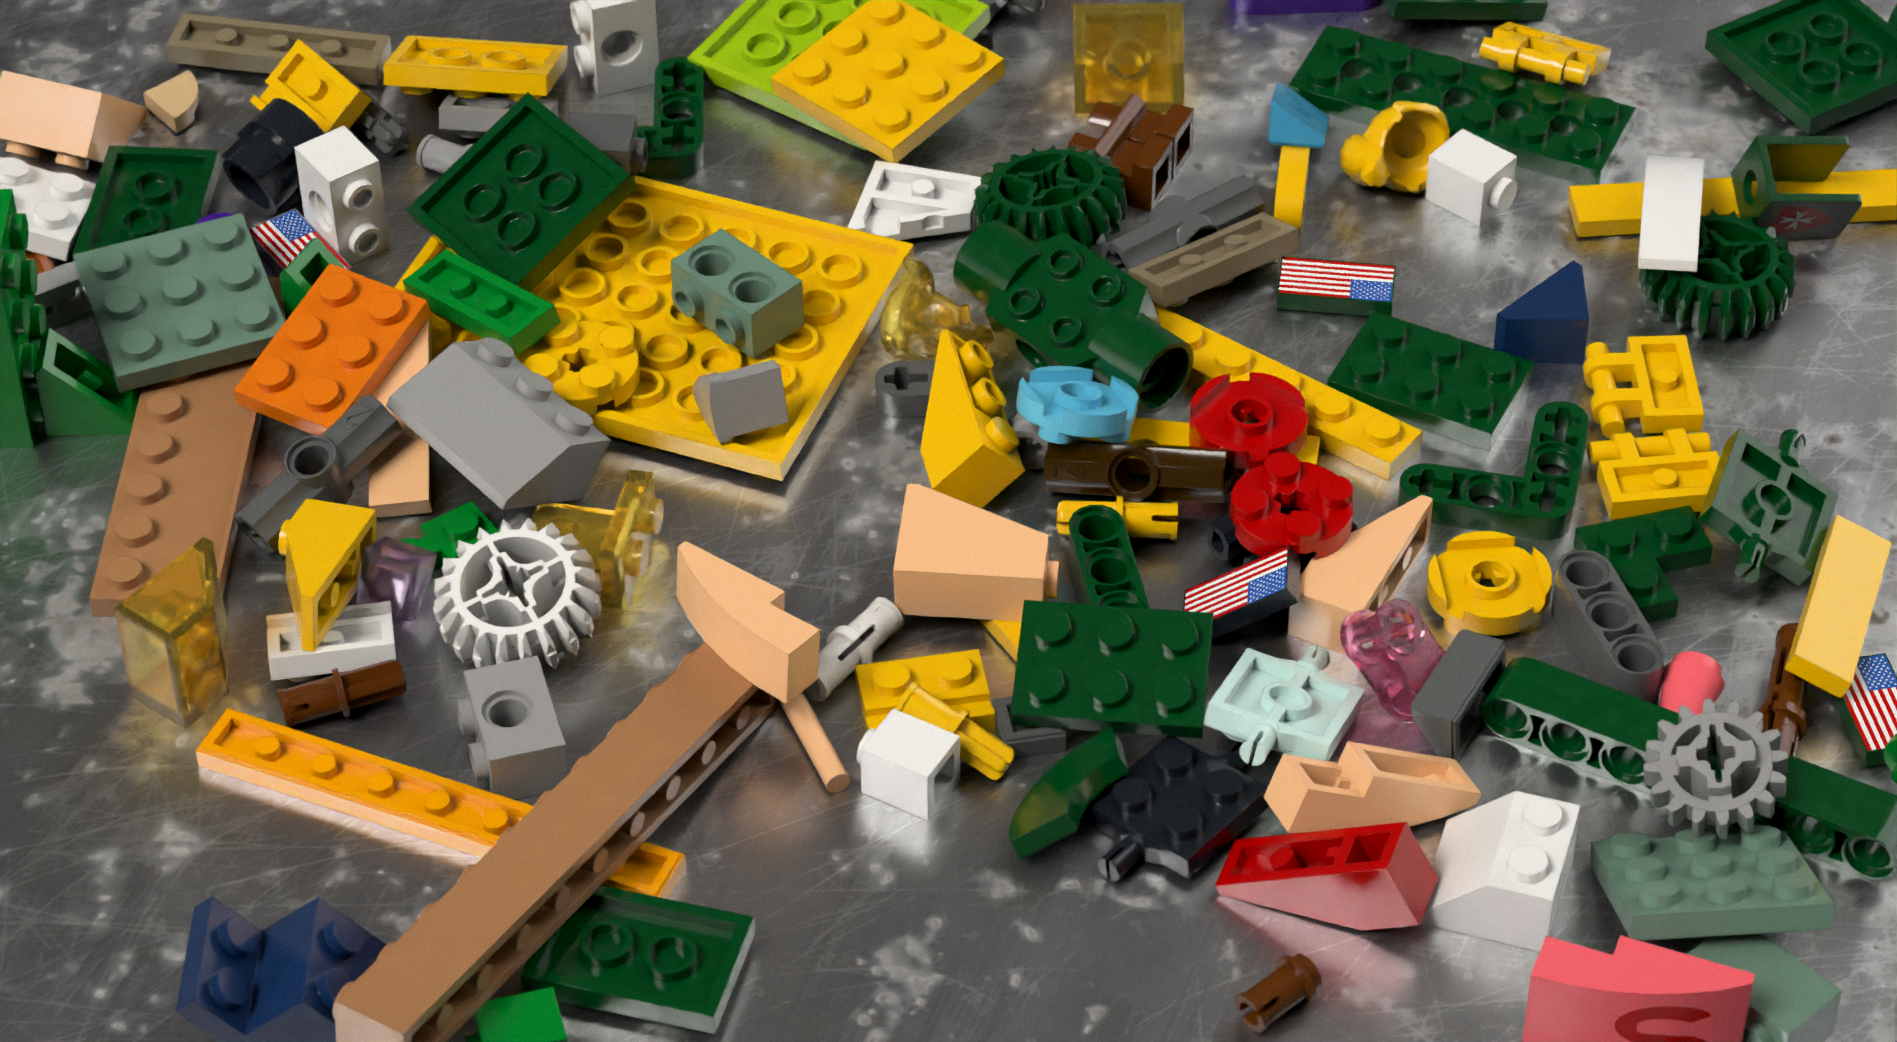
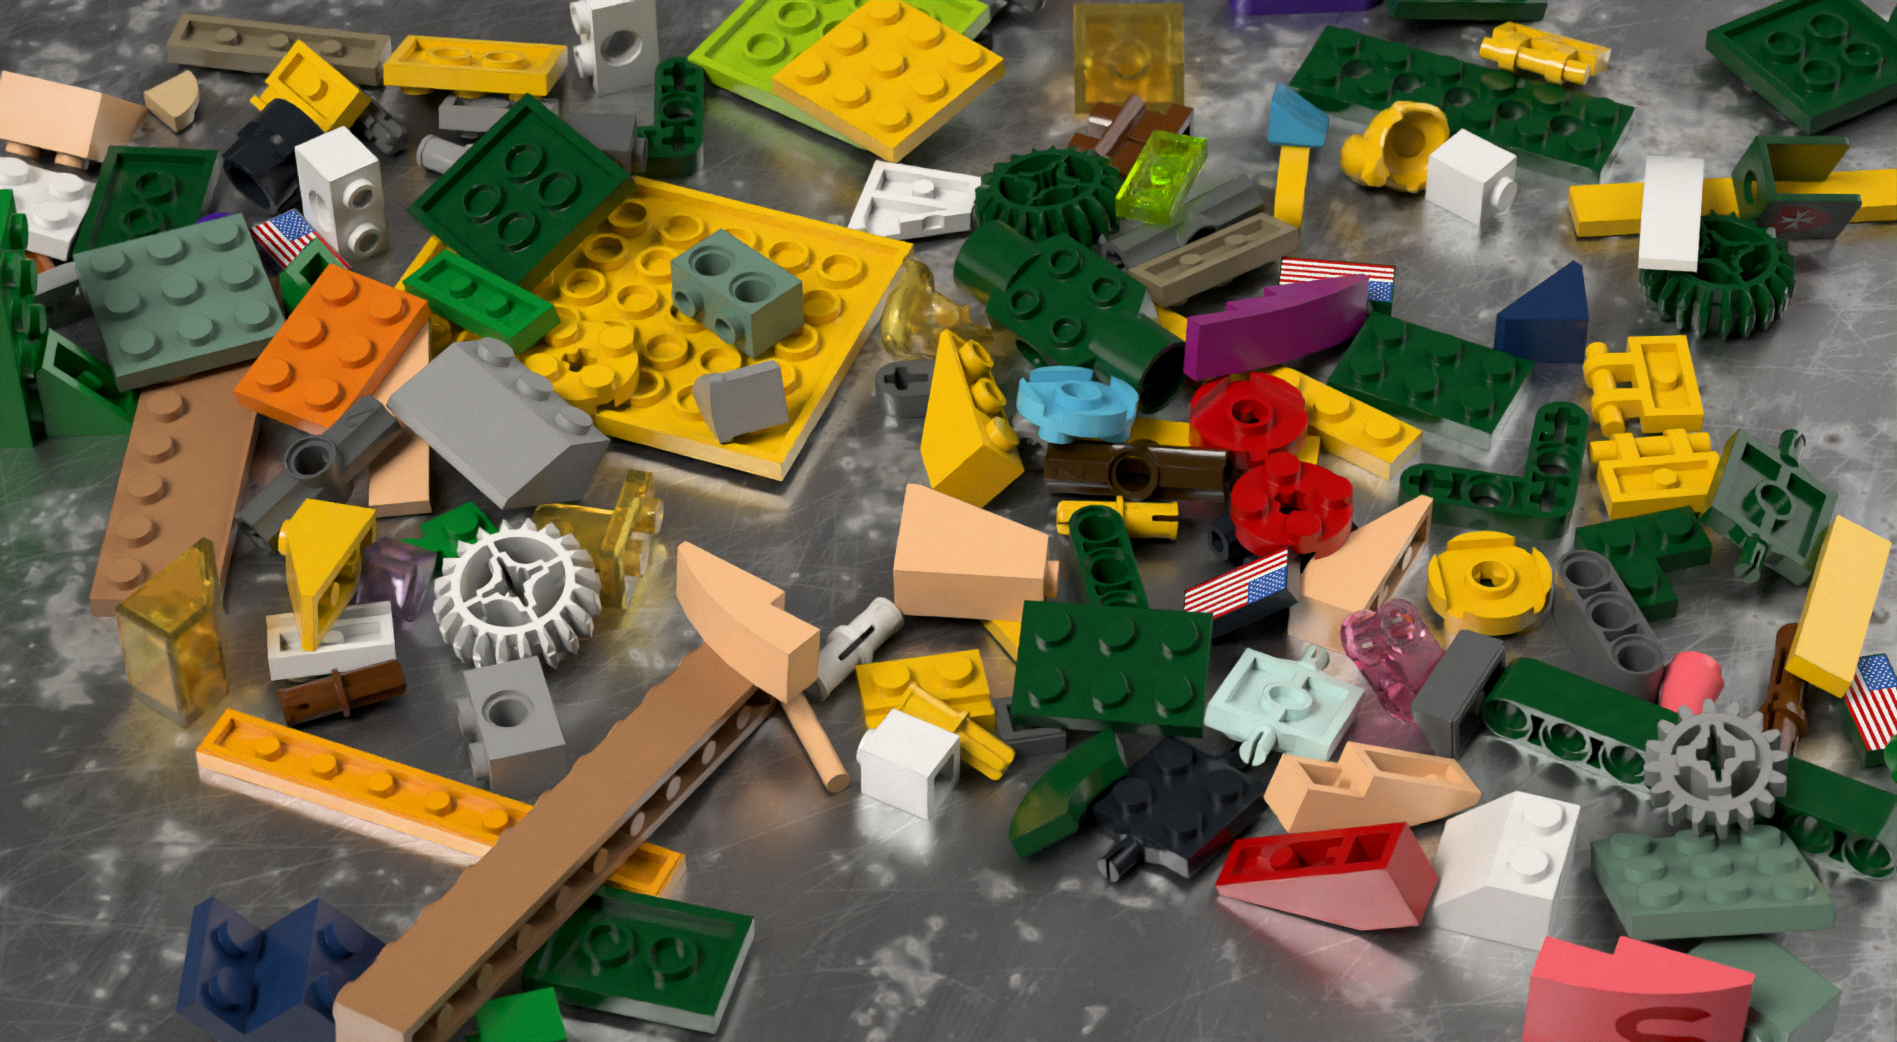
(1161, 178): none -> clear neon green plate
(1277, 327): none -> magenta slope
(1291, 983): reddish brown pin -> none

